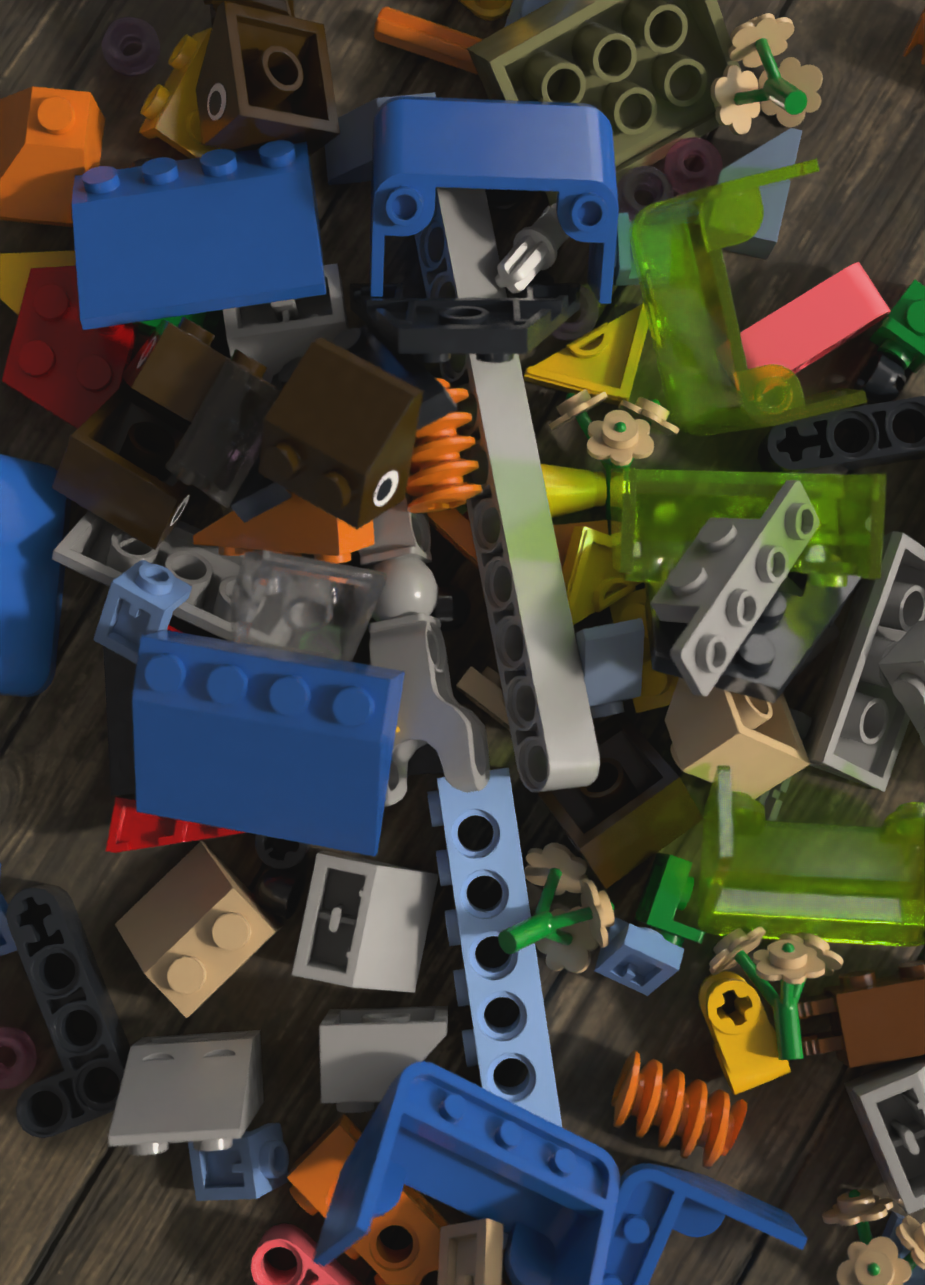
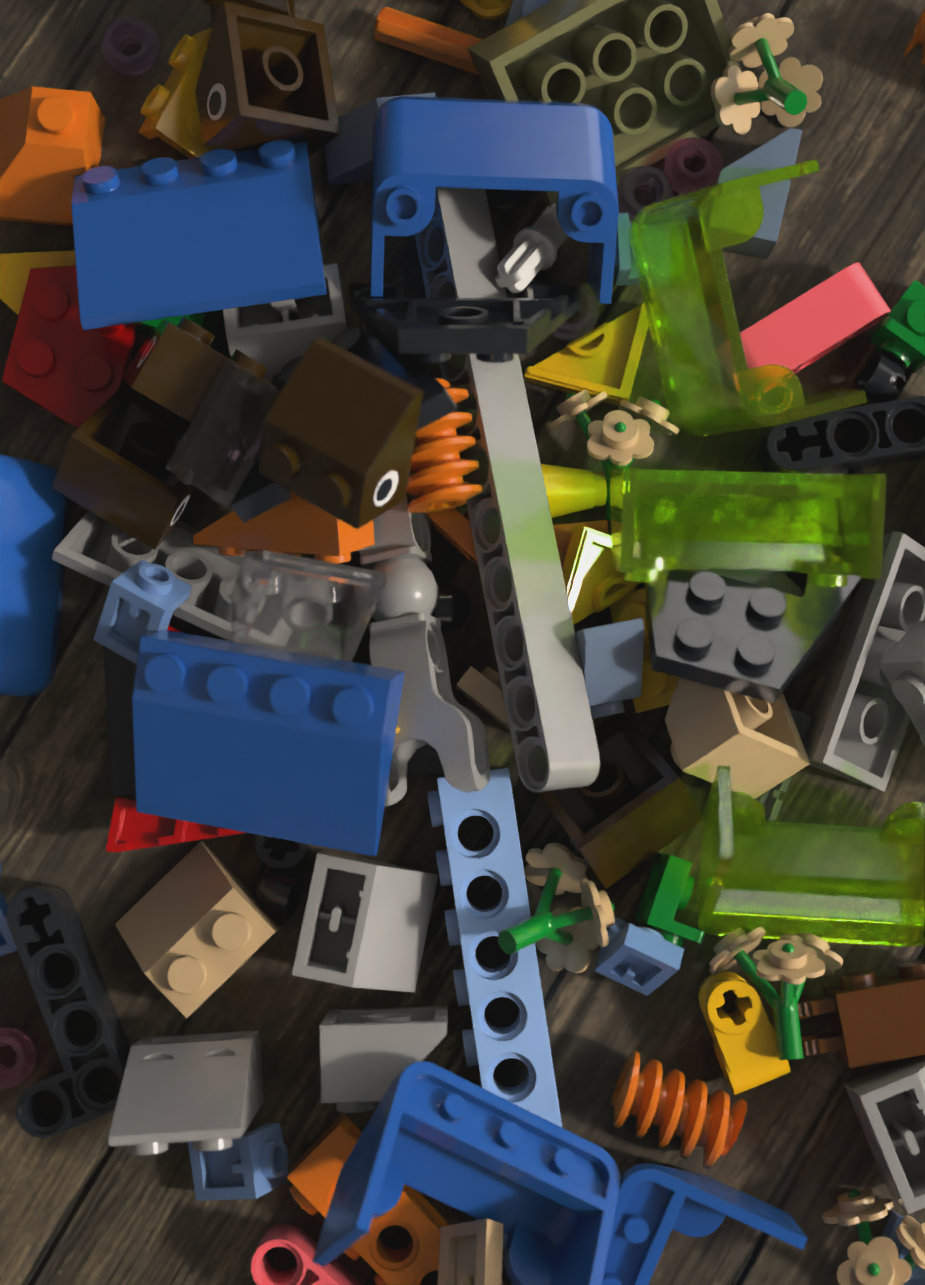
(729, 582): light grey bracket -> none

